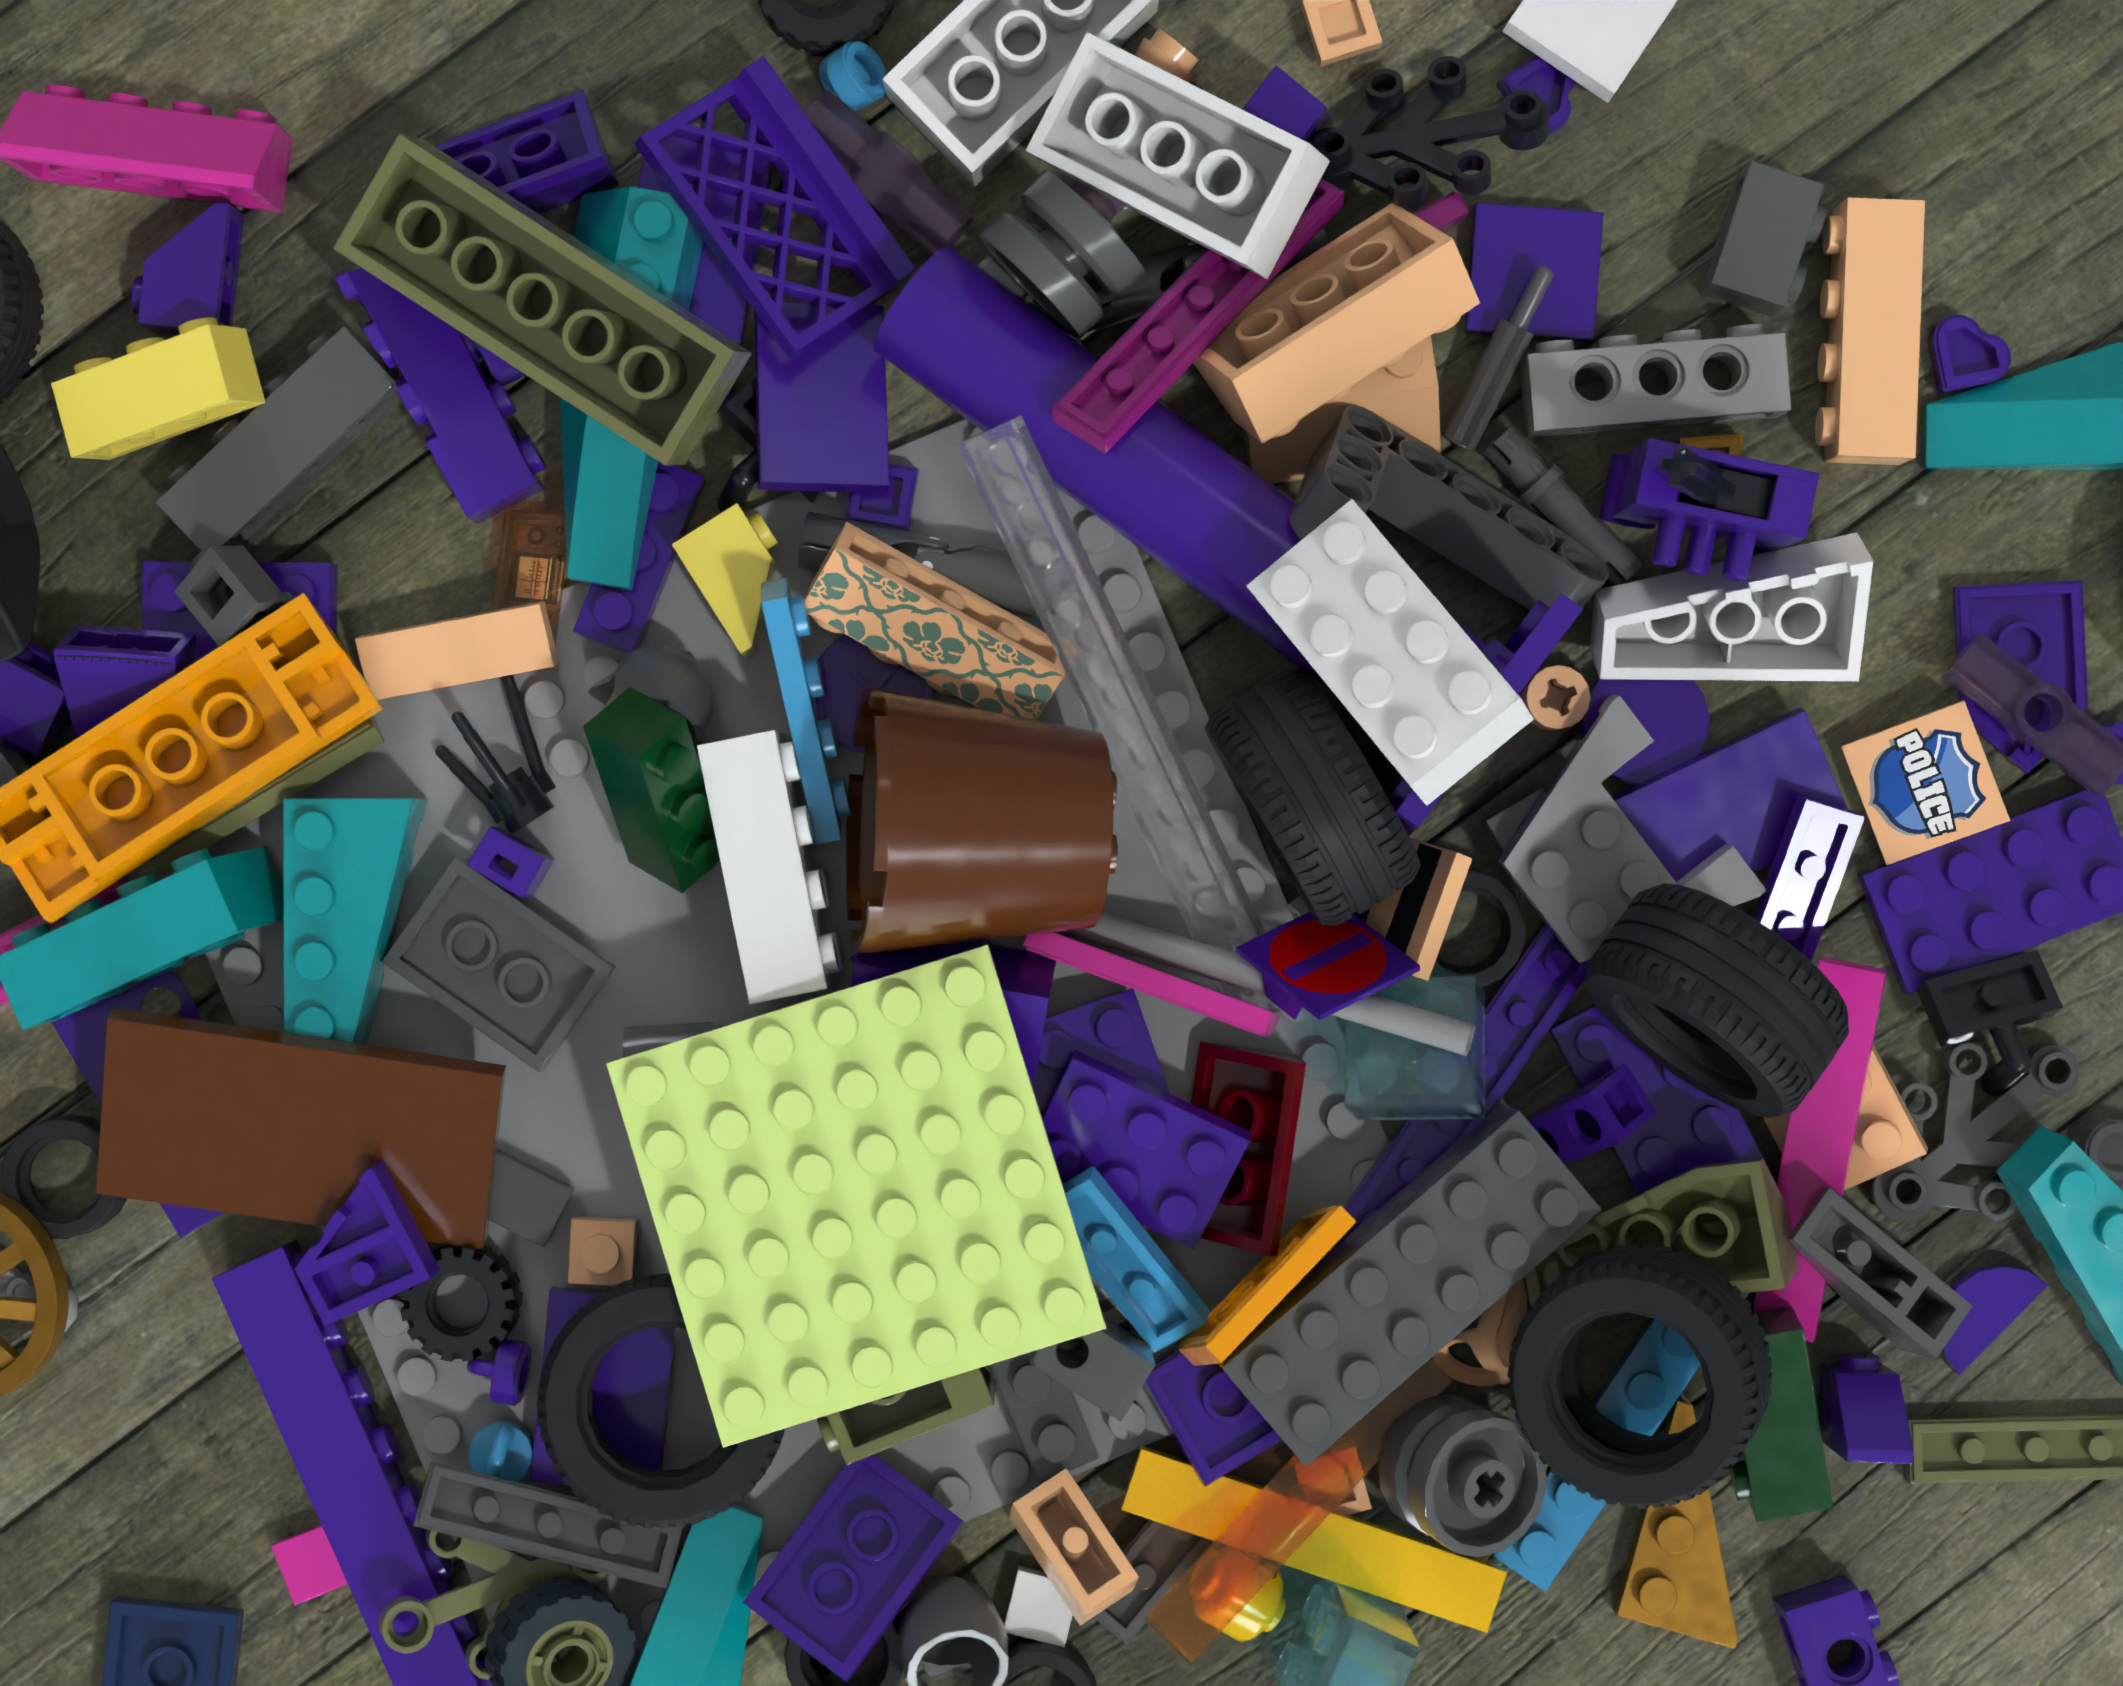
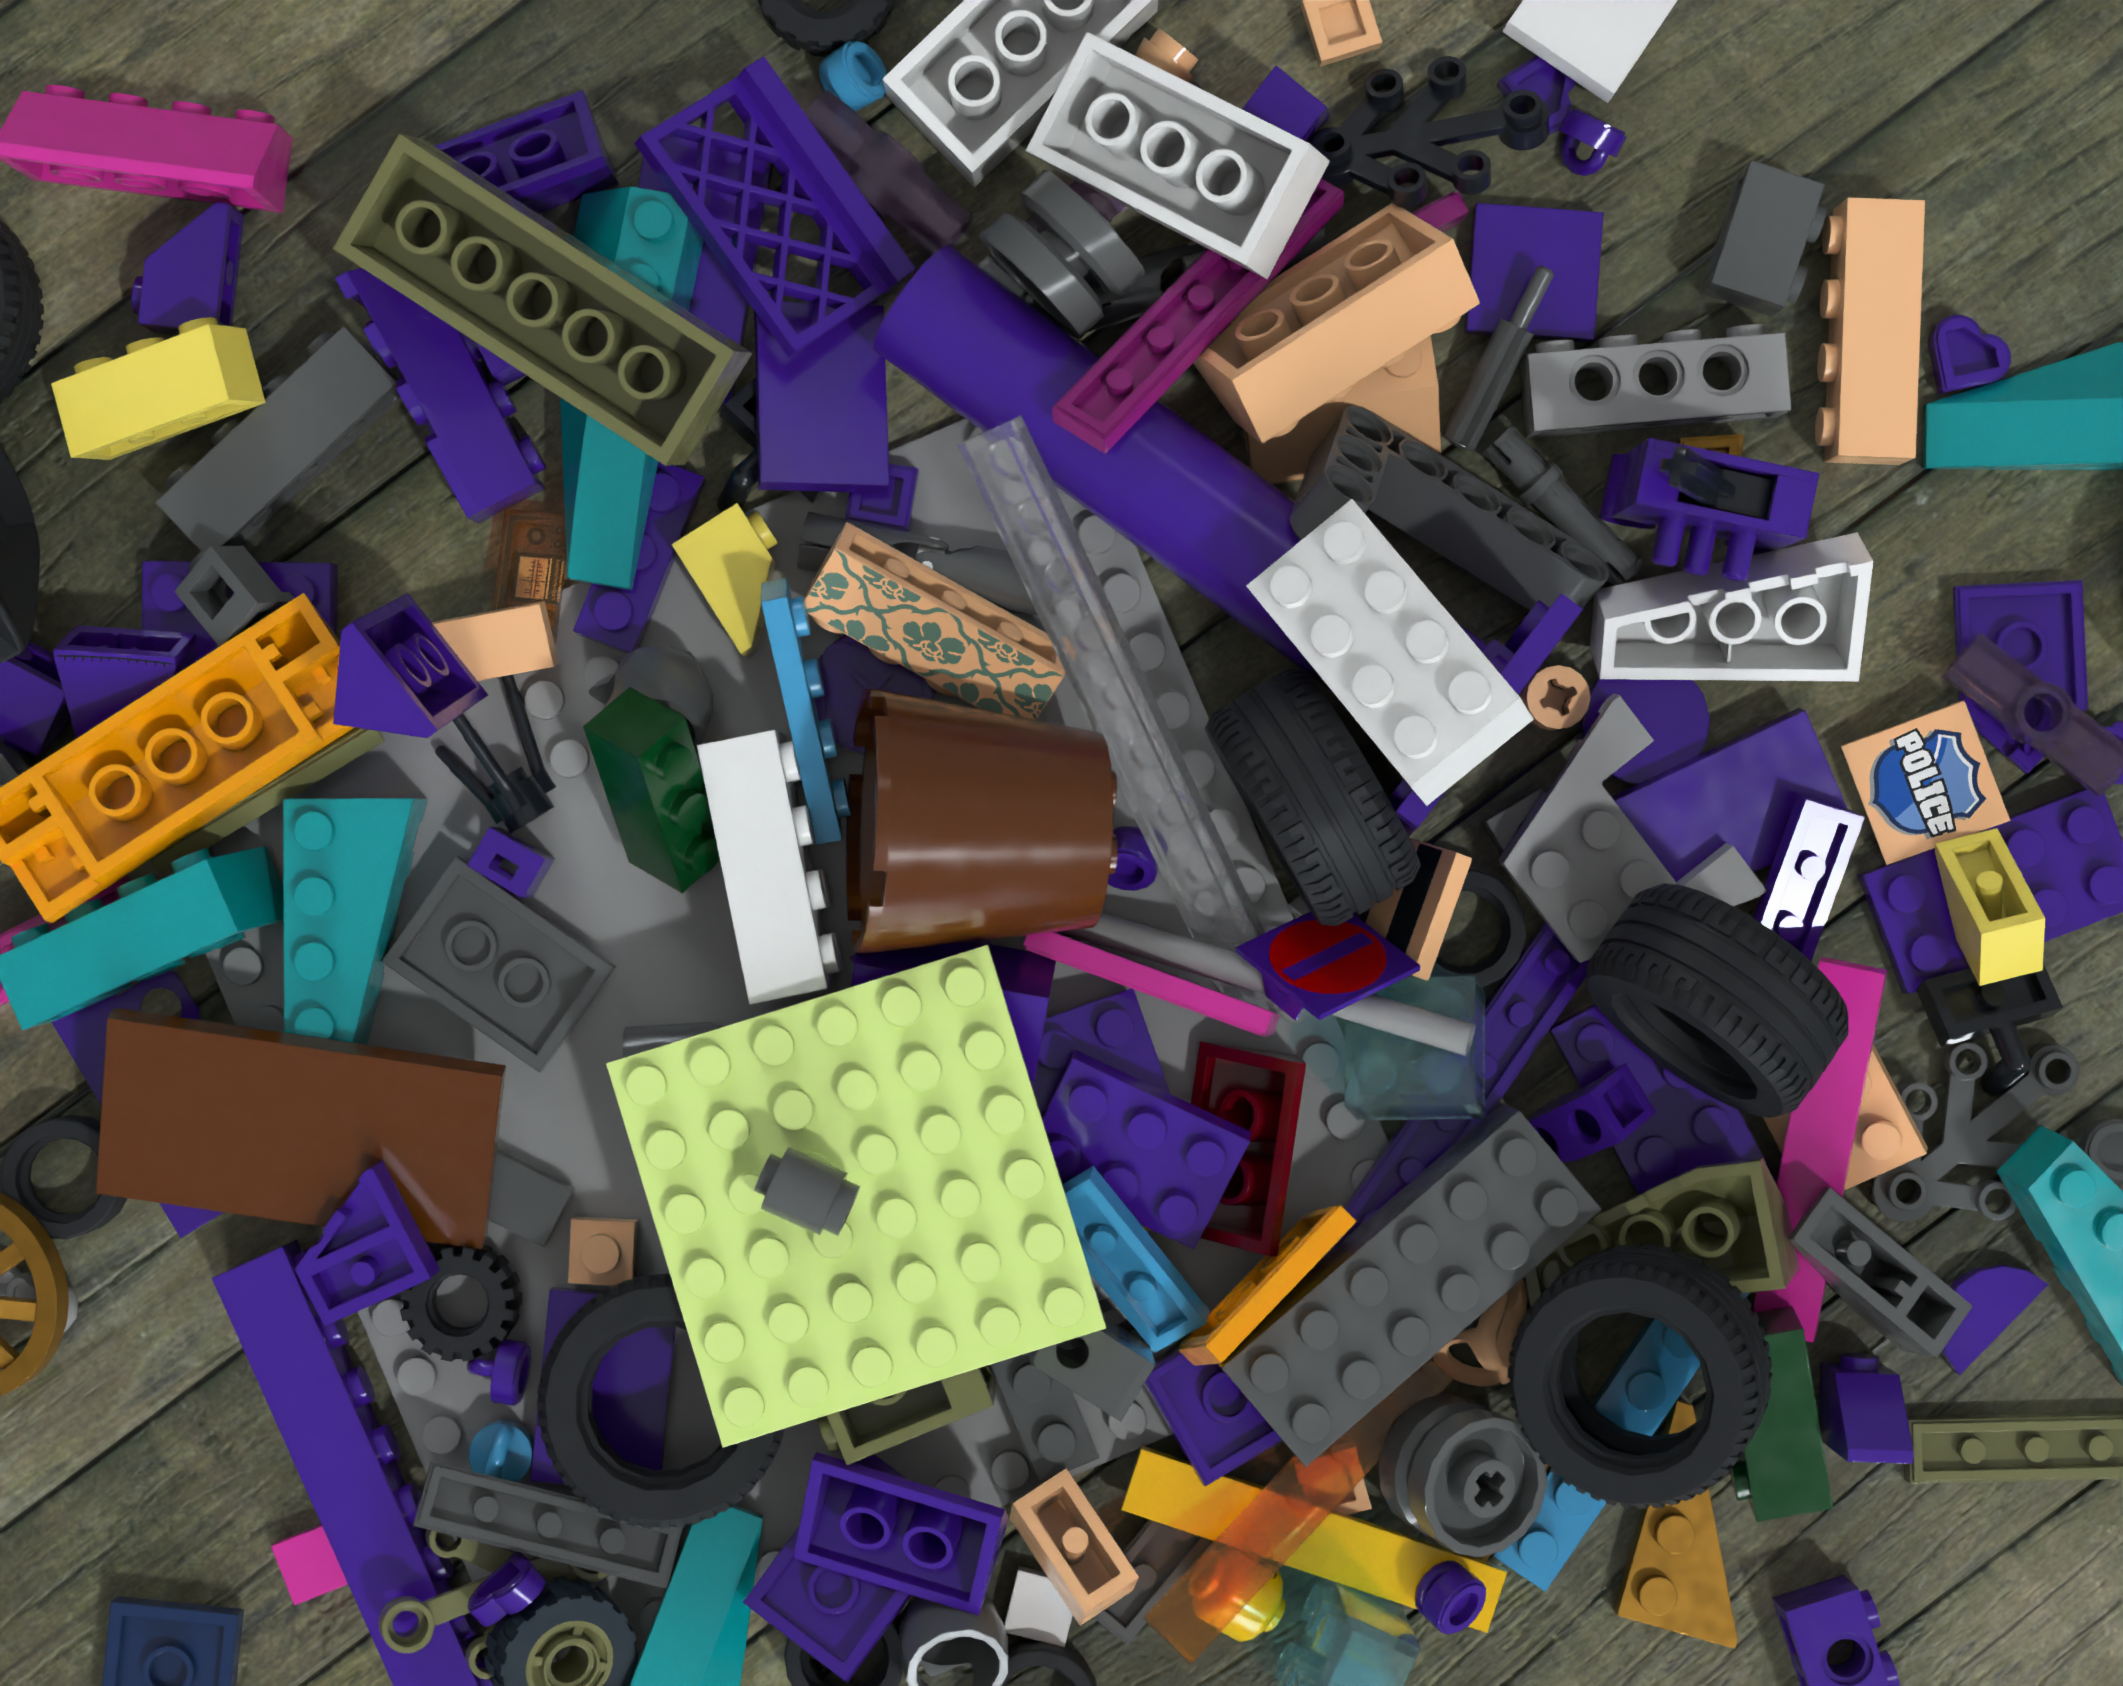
(400, 674): none -> dark purple slope
(506, 1590): none -> dark purple tile
(806, 1192): none -> dark grey brick
(899, 1533): none -> dark purple slope
(1135, 862): none -> dark purple tile
(1450, 1596): none -> dark purple tile
(1594, 132): none -> dark purple tile
(1991, 907): none -> light yellow slope

